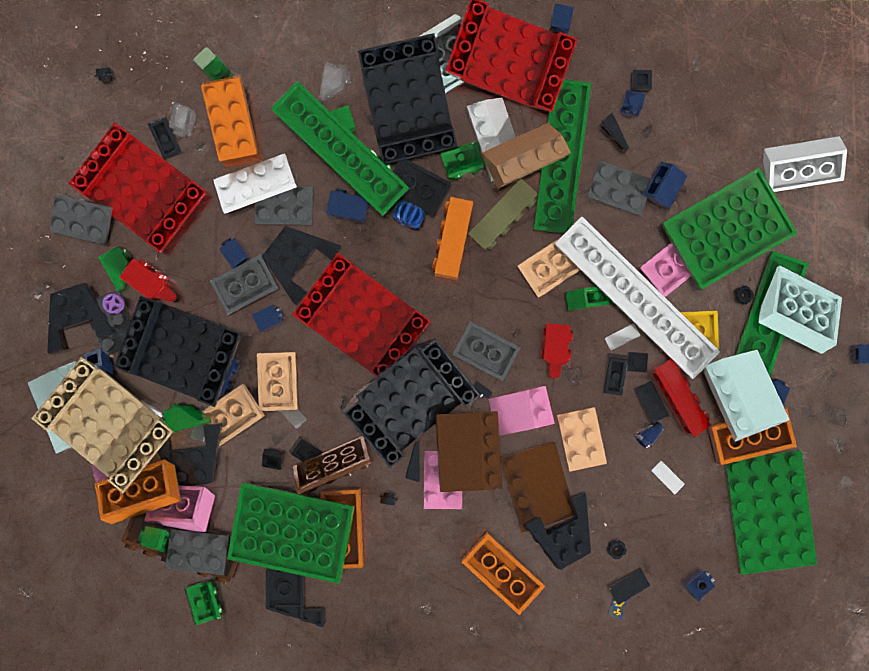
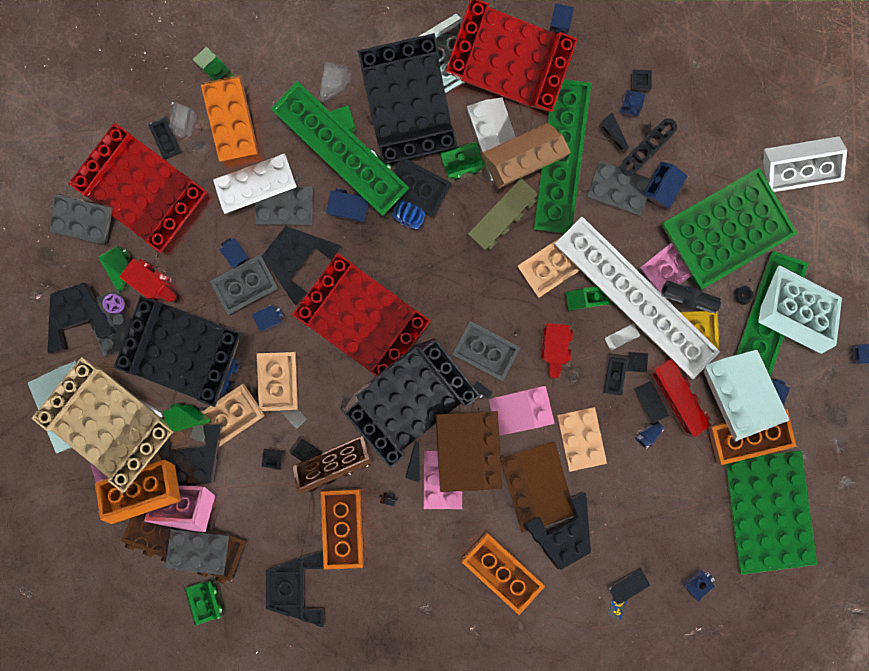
(100, 359): dark blue brick -> none
(103, 74): black plate -> none
(154, 539): green slope -> none
(291, 532): green plate -> none
(453, 238): orange brick -> none
(617, 554): black plate -> none
(648, 147): none -> black beam
(668, 477): white sticker -> none
(690, 297): none -> black piece

